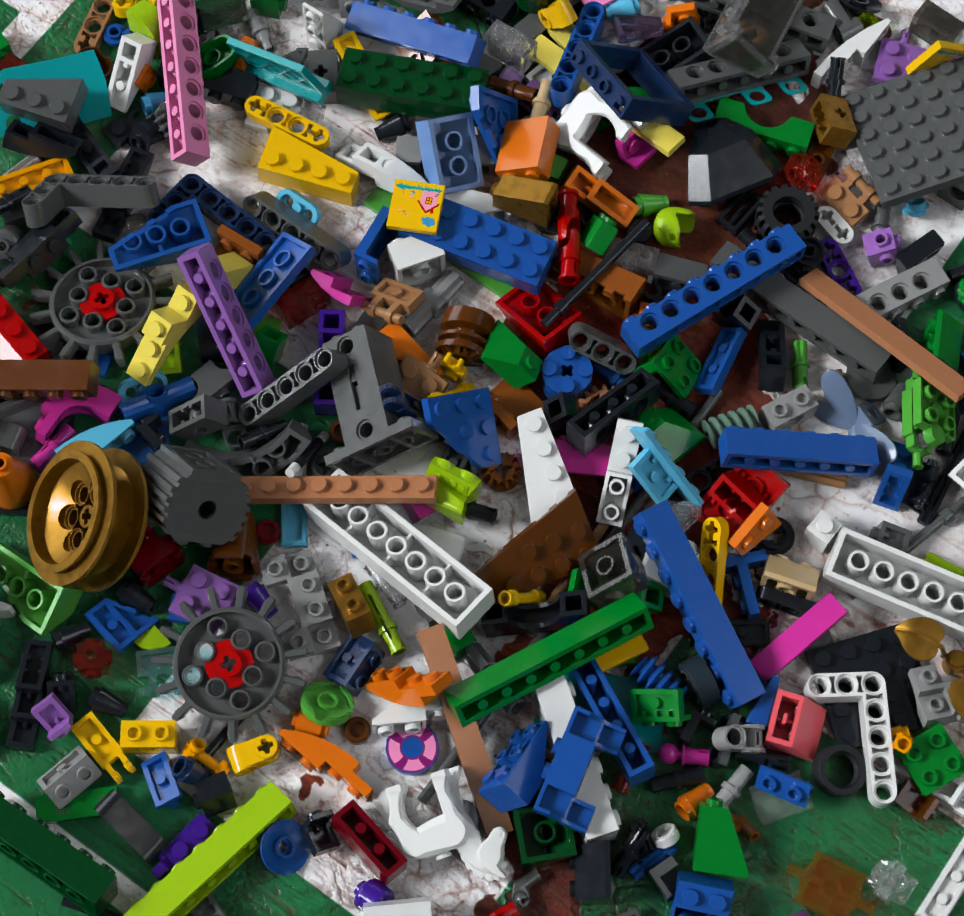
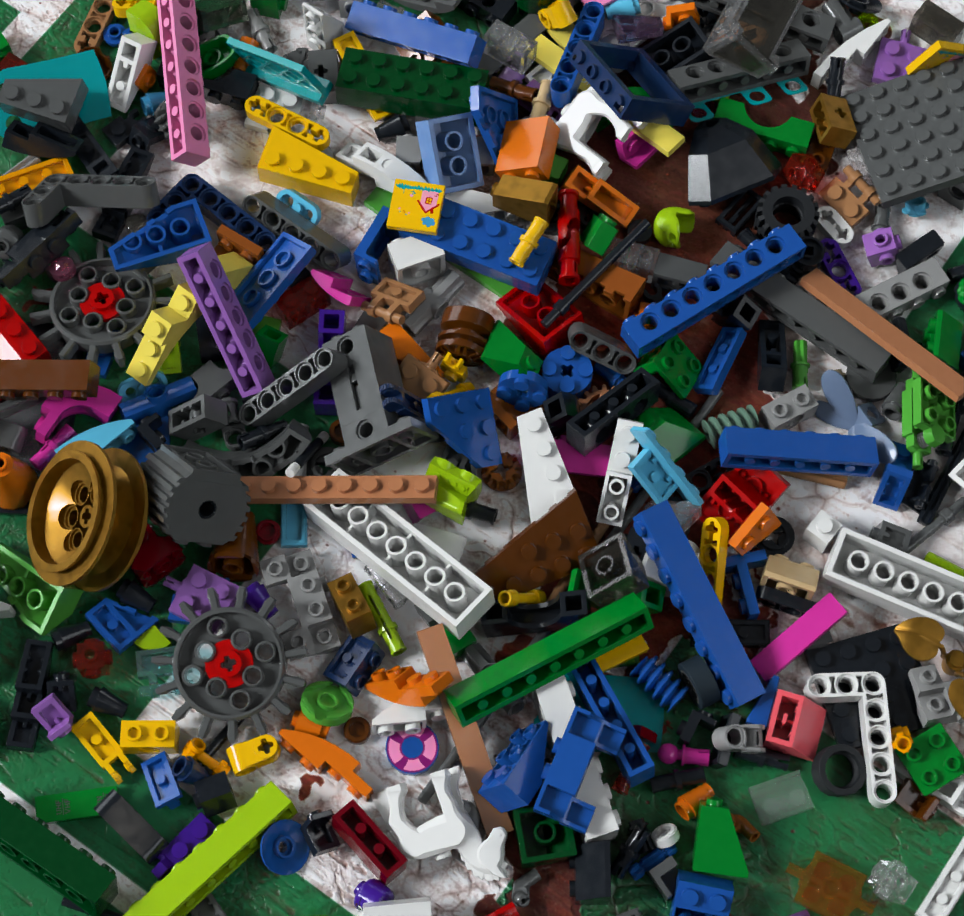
(62, 269): none -> clear pink tile
(69, 777): light grey bracket -> none
(522, 389): none -> blue plate
(528, 242): none -> yellow pin
(645, 734): none -> dark red tile
(649, 204): bright green cone -> none
(657, 706): green bracket -> none
(735, 784): light grey pin -> none
(783, 786): blue hinge -> none

